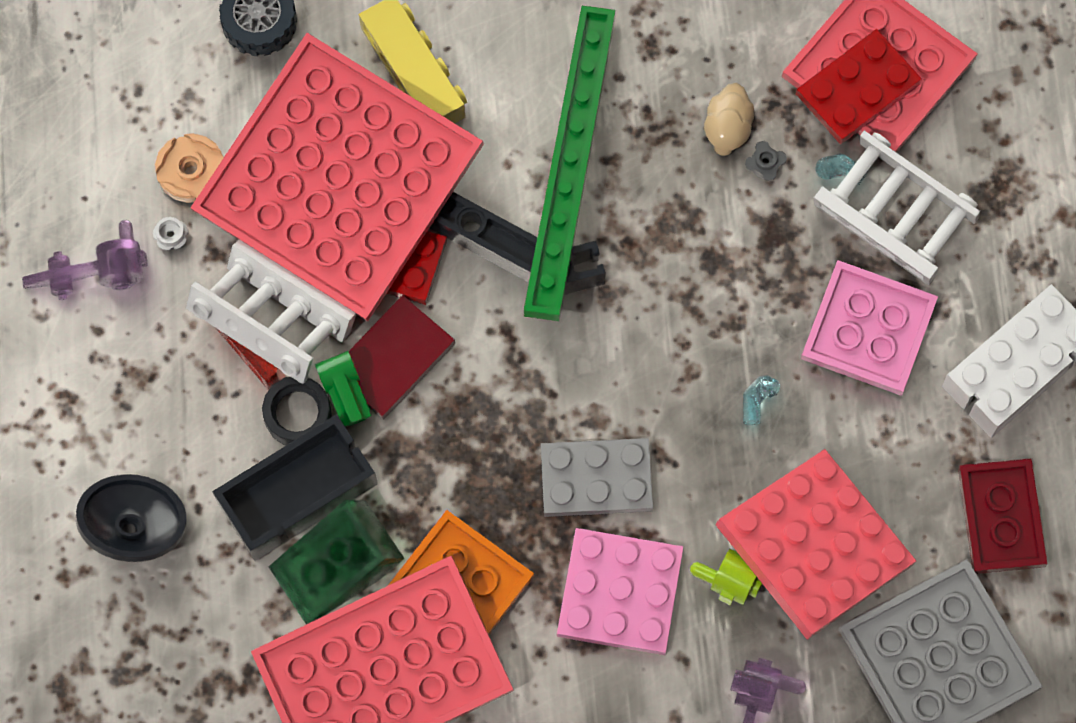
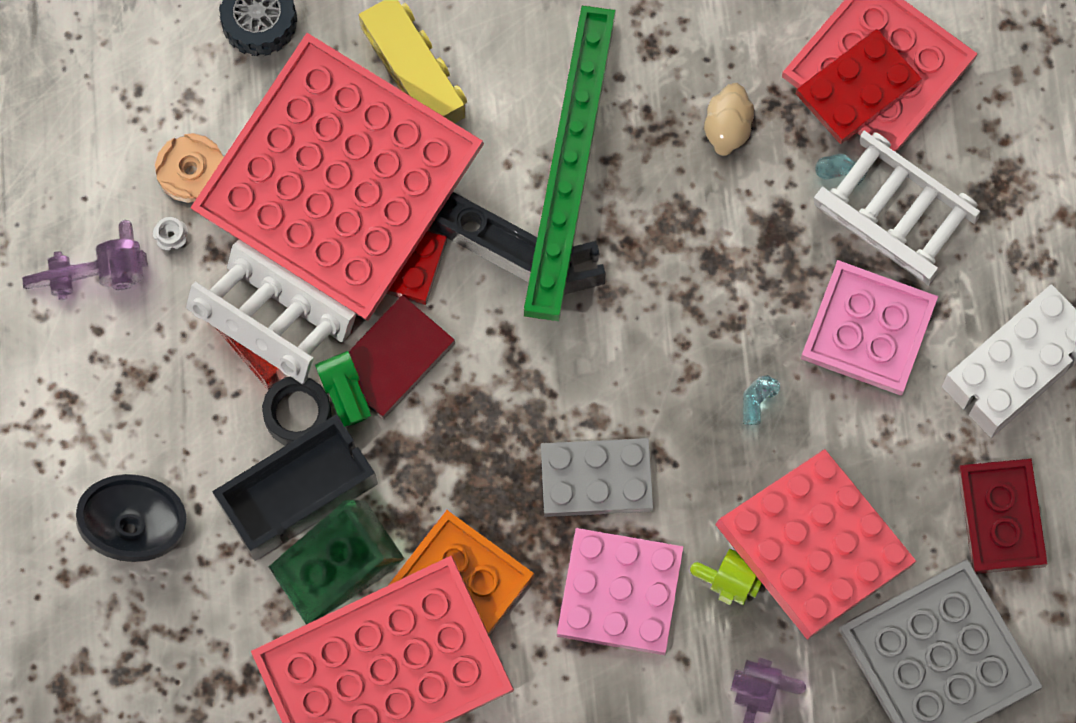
(760, 169): dark grey plate -> none

